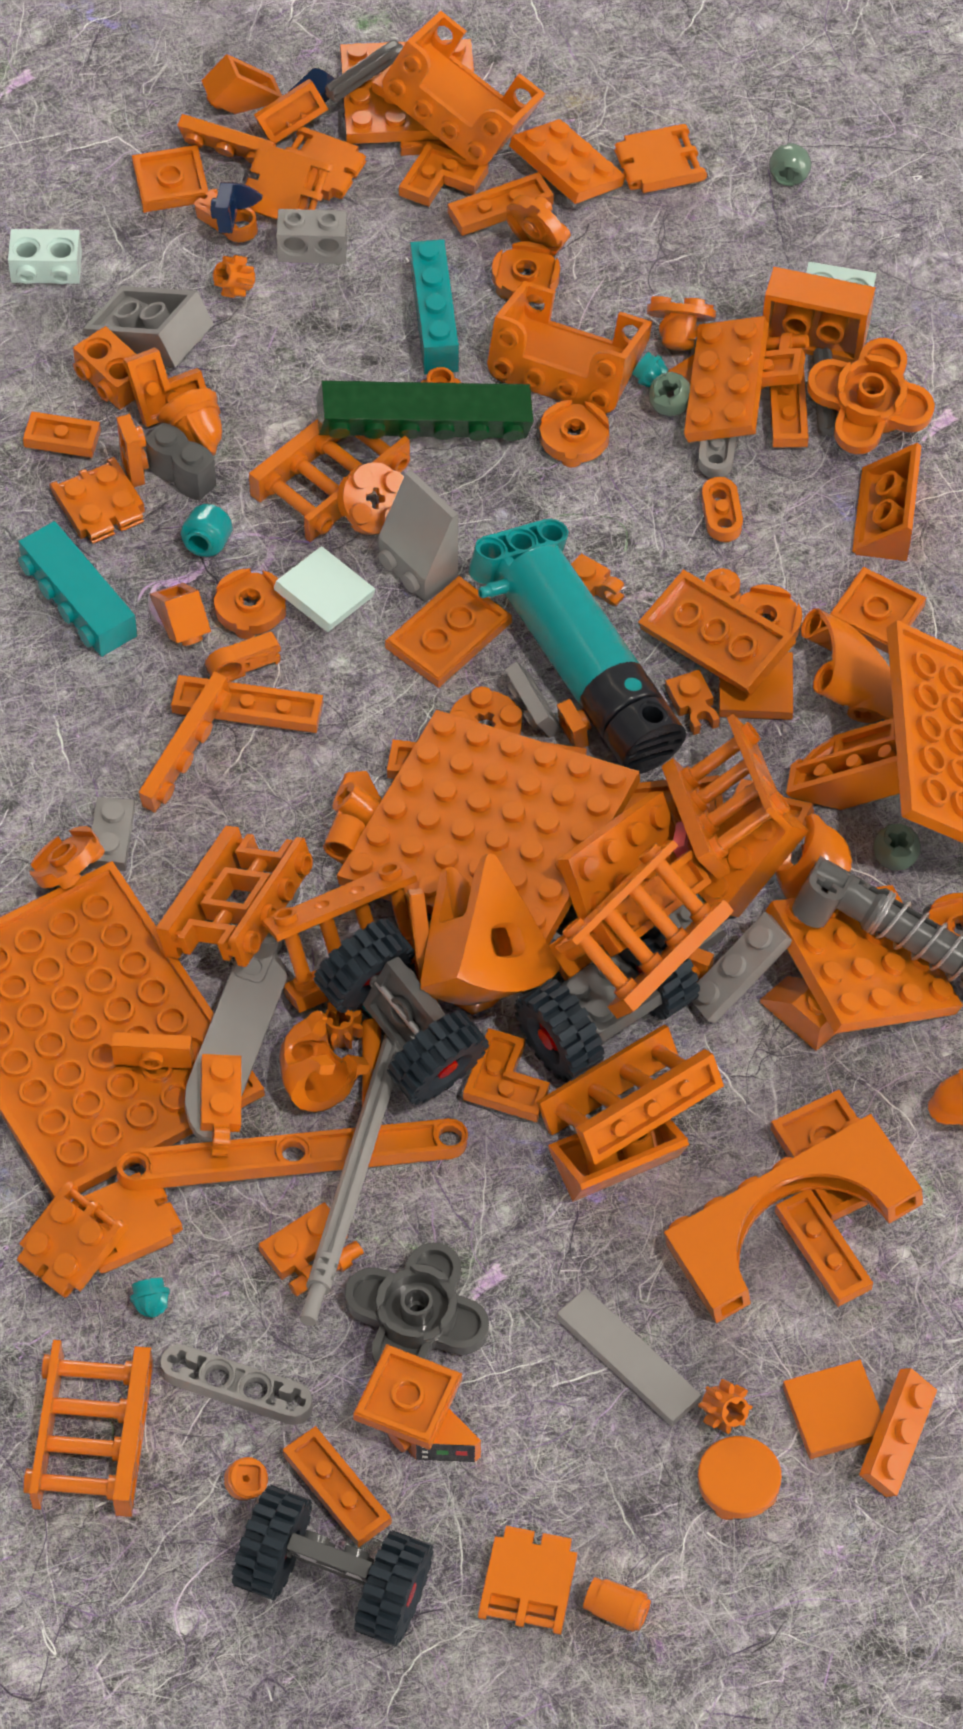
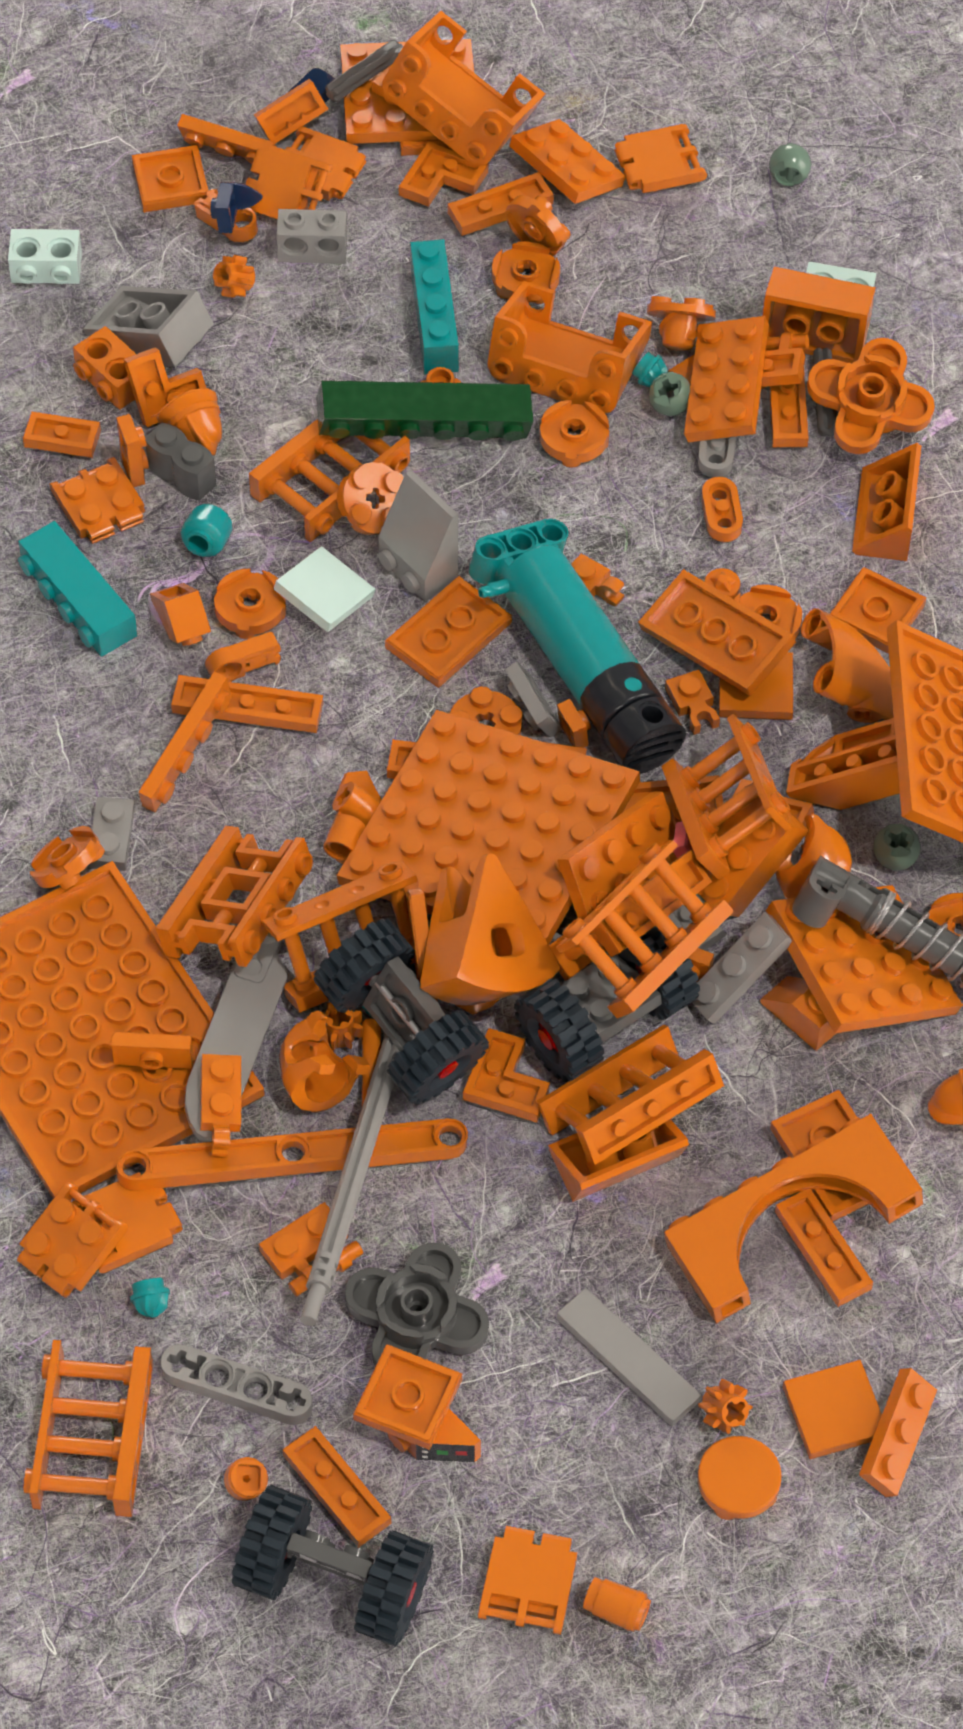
(239, 86): orange slope -> none

